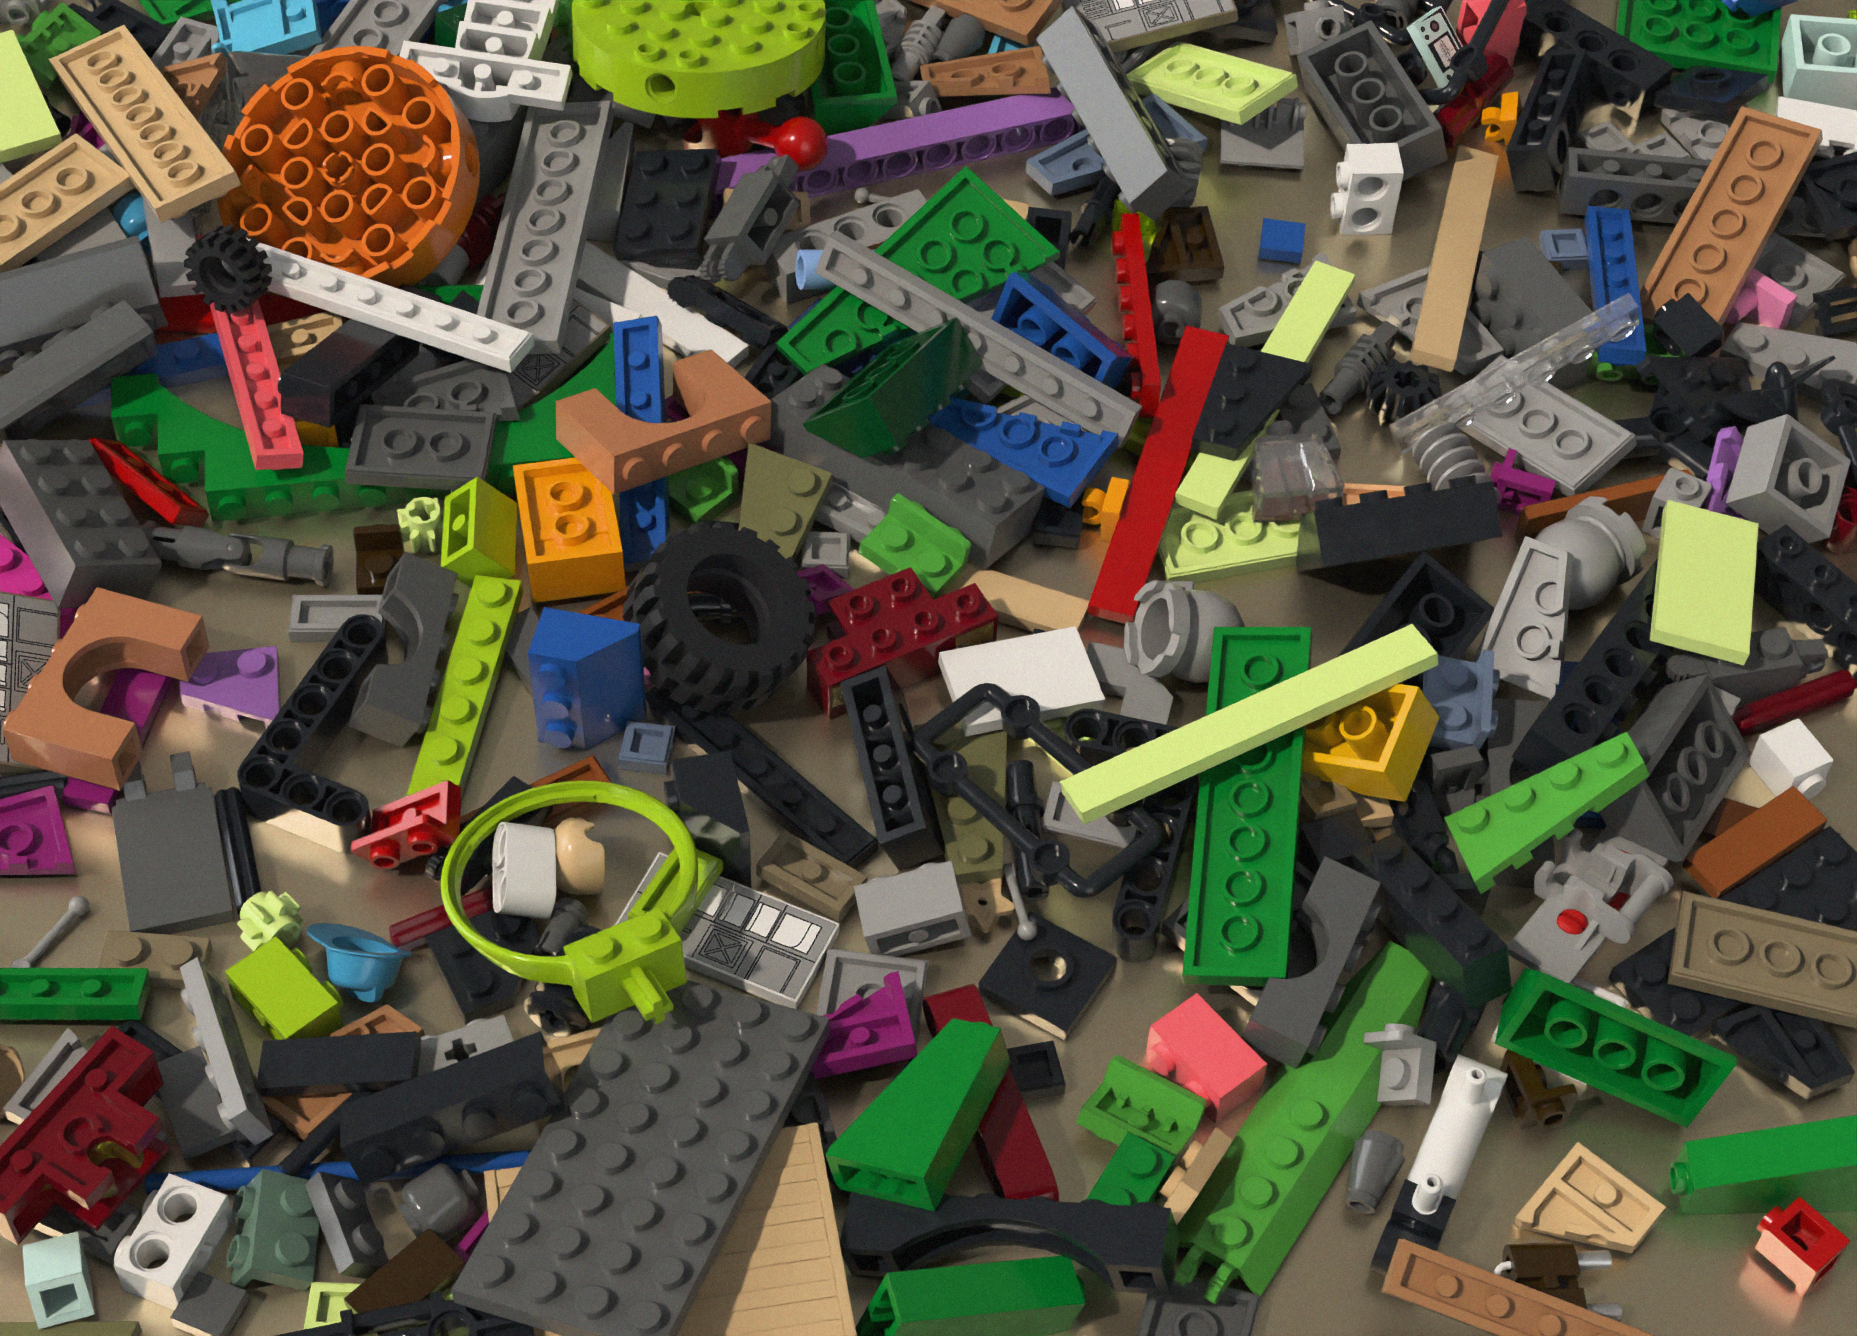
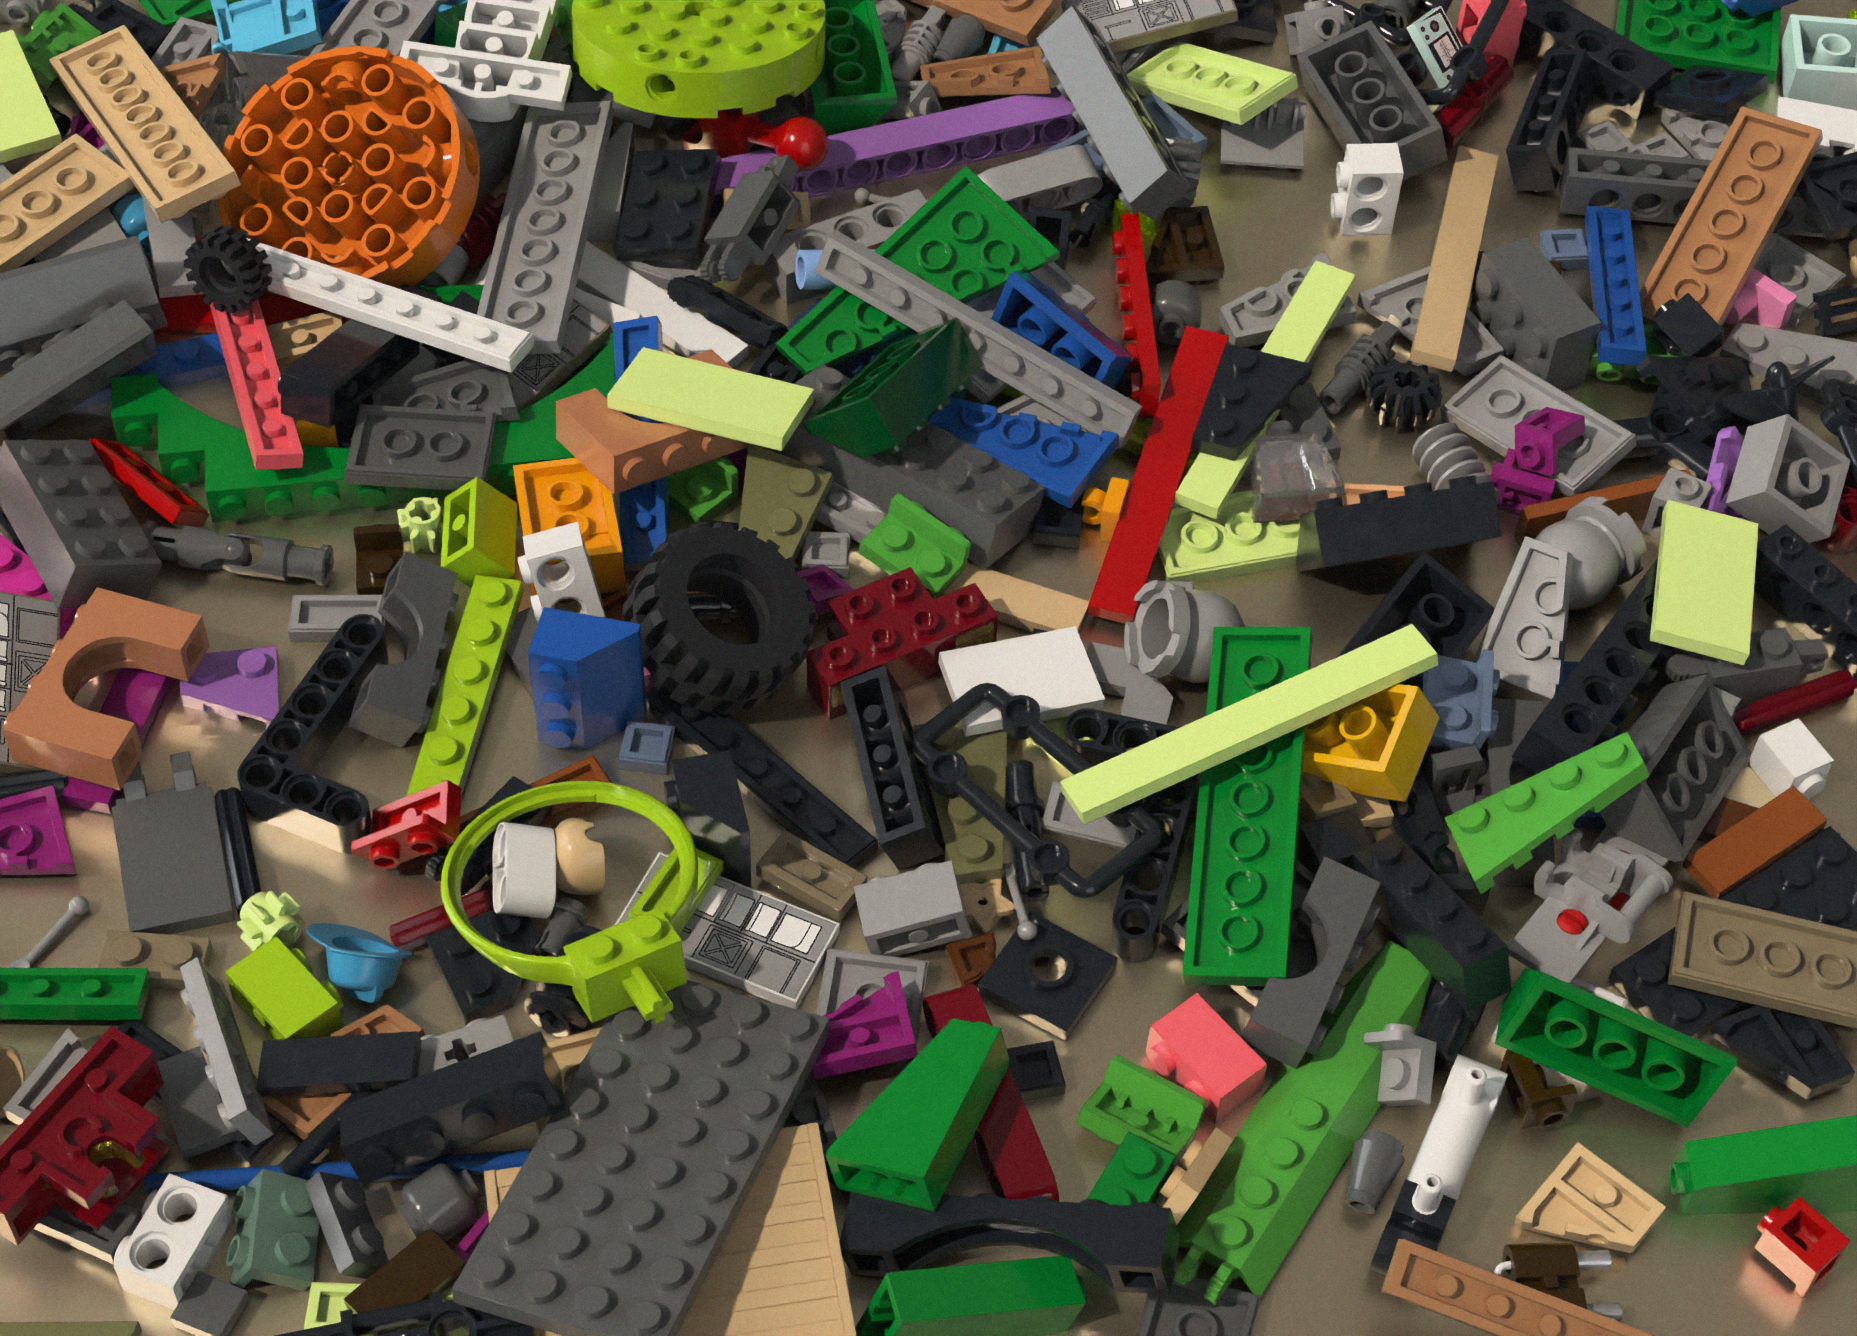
(58, 1280): light aqua brick -> none
(566, 580): none -> white brick
(711, 399): none -> yellowish green tile
(971, 958): none -> reddish brown tile
(1046, 180): none -> light grey beam
(1282, 240): blue tile -> none
(1504, 118): light orange tile -> none
(1527, 368): clear plate -> none
(1541, 437): none -> magenta bracket

